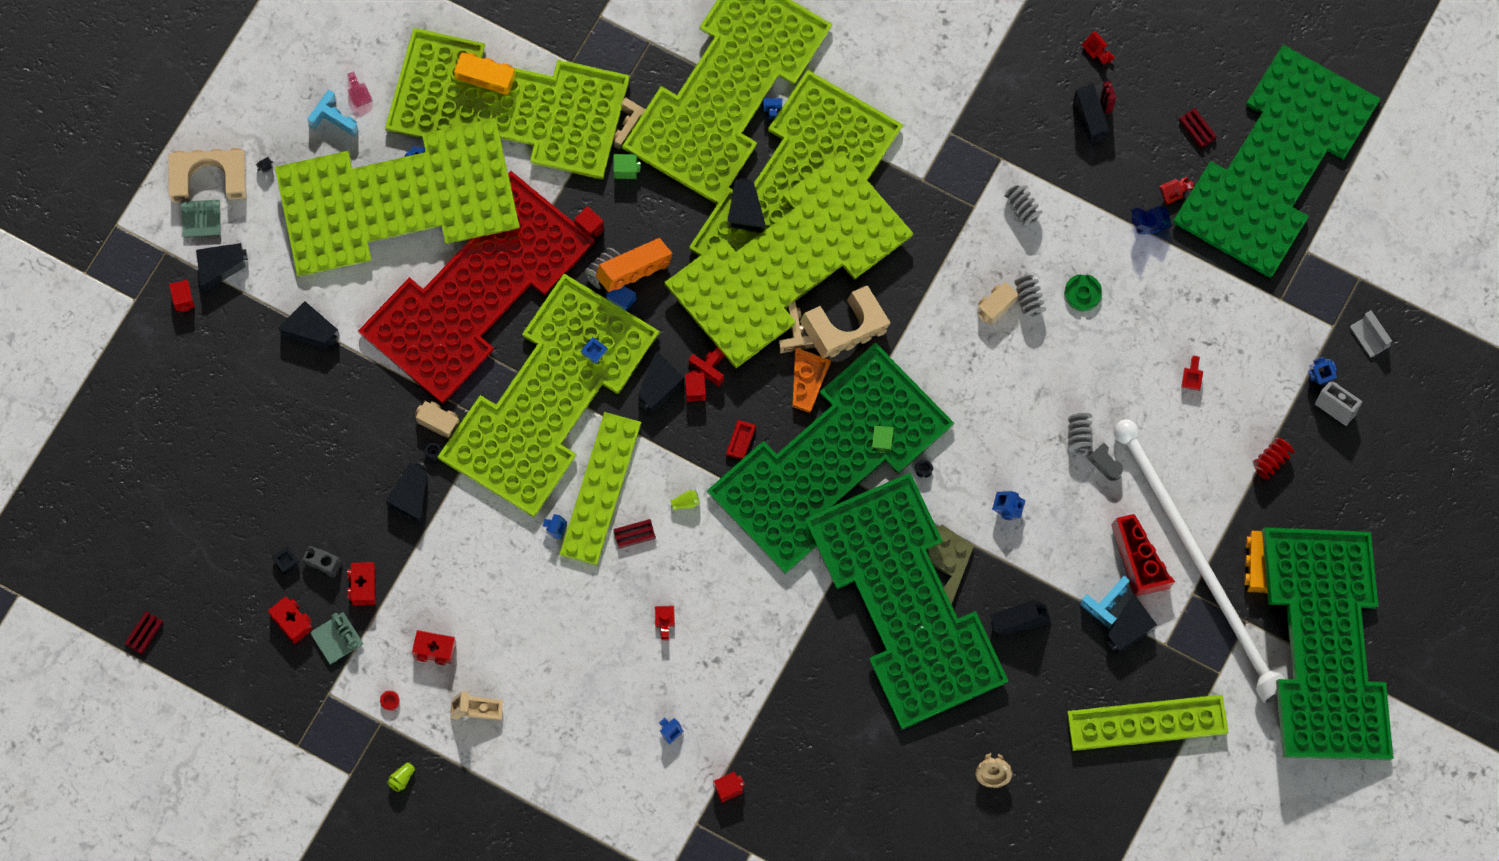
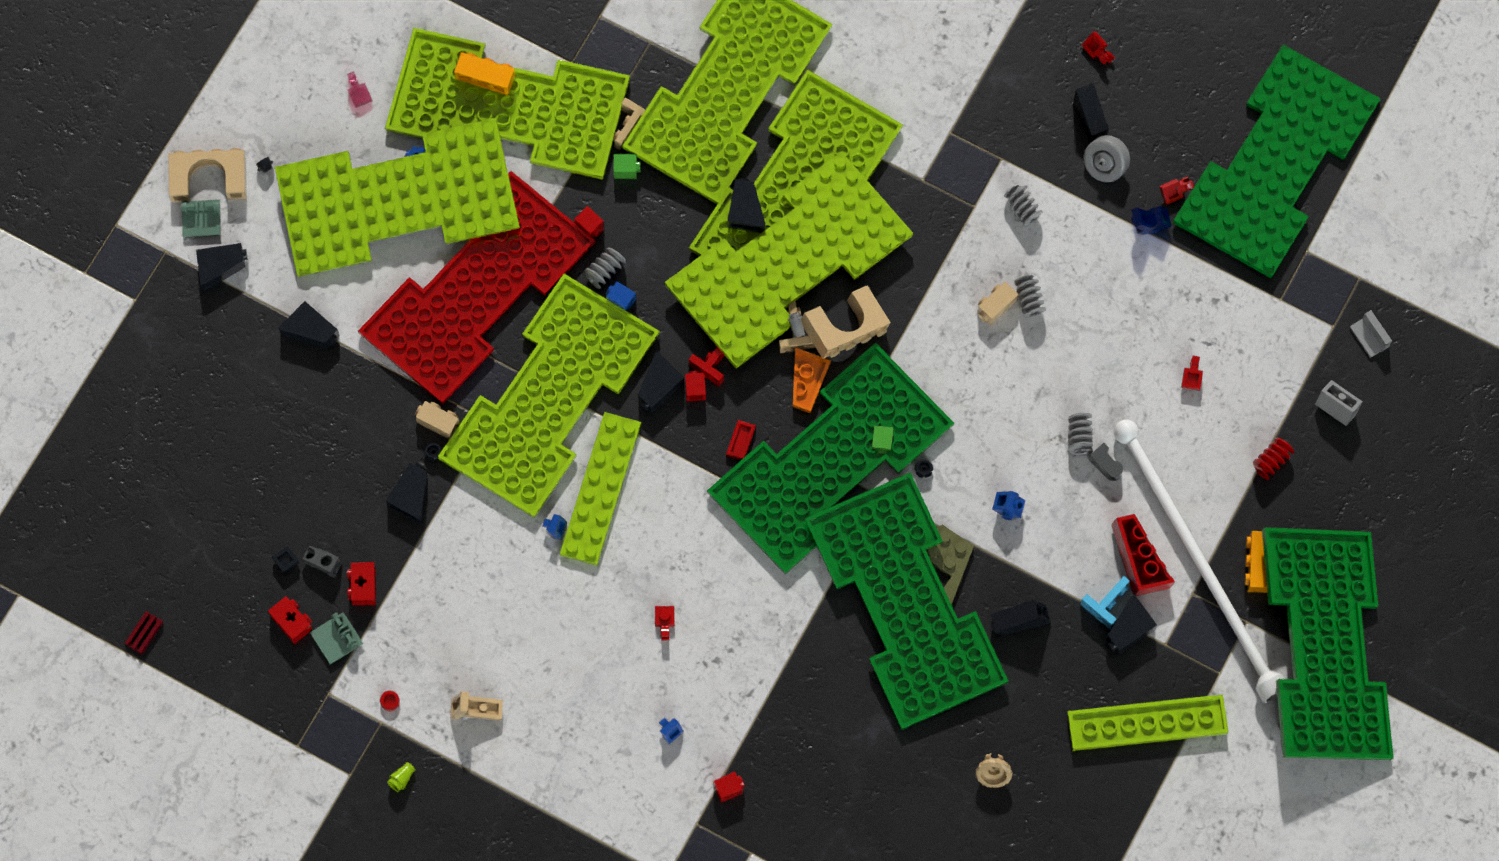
(182, 296): red brick -> none
(333, 115): medium azure bracket -> none
(426, 640): red brick -> none
(594, 350): blue tile -> none
(631, 527): dark red tile -> none
(634, 265): orange brick -> none
(686, 500): lime cone -> none
(772, 106): blue tile -> none
(796, 324): none -> light grey pin
(1083, 292): green tile -> none
(1106, 158): none -> light grey wheel
(1108, 100): dark red tile -> none
(1183, 119): dark red tile -> none
(1328, 374): blue brick -> none

